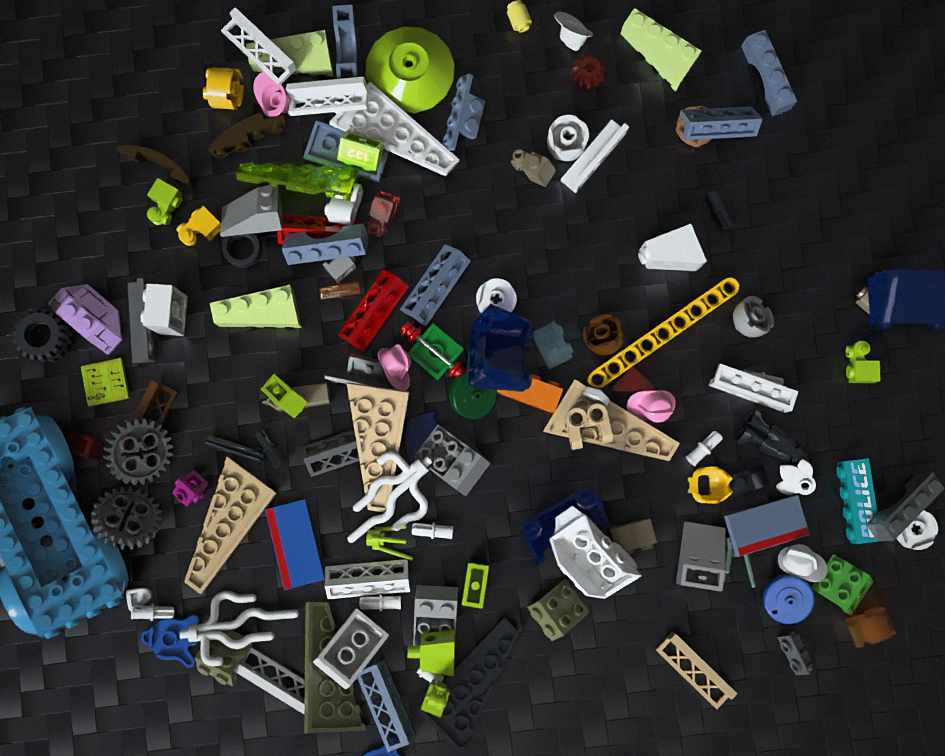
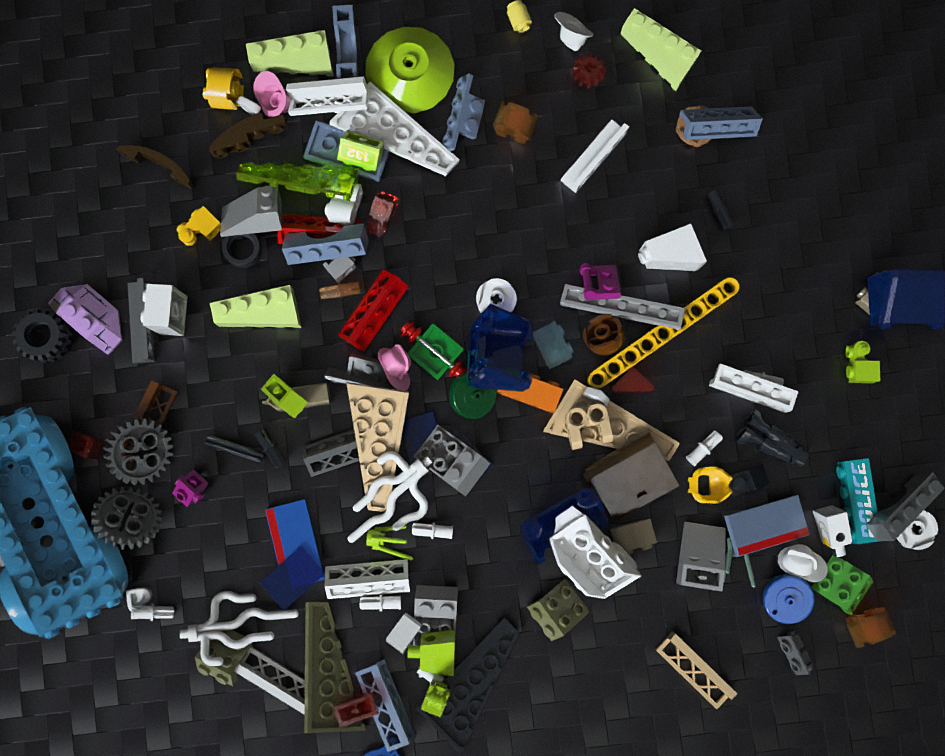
(105, 382): lime tile -> none
(166, 641): blue tile -> none
(167, 199): lime brick -> none
(232, 513): tan wing -> none
(248, 105): none -> white tile
(261, 40): white fence -> none
(292, 578): none -> clear blue piece
(351, 649): white brick -> none
(355, 709): none -> clear red slope
(403, 633): none -> white slope
(438, 285): sand blue fence -> none
(475, 585): lime brick -> none
(514, 121): none -> clear orange brick
(535, 166): dark tan brick -> none
(575, 130): white brick -> none
(606, 281): none -> magenta plate
(626, 308): none -> light grey plate
(631, 472): none -> door
(651, 405): bright pink piece -> none
(752, 318): light grey cylinder -> none
(763, 56): sand blue arch -> none
(794, 477): white plate -> none
(833, 528): none -> white torso

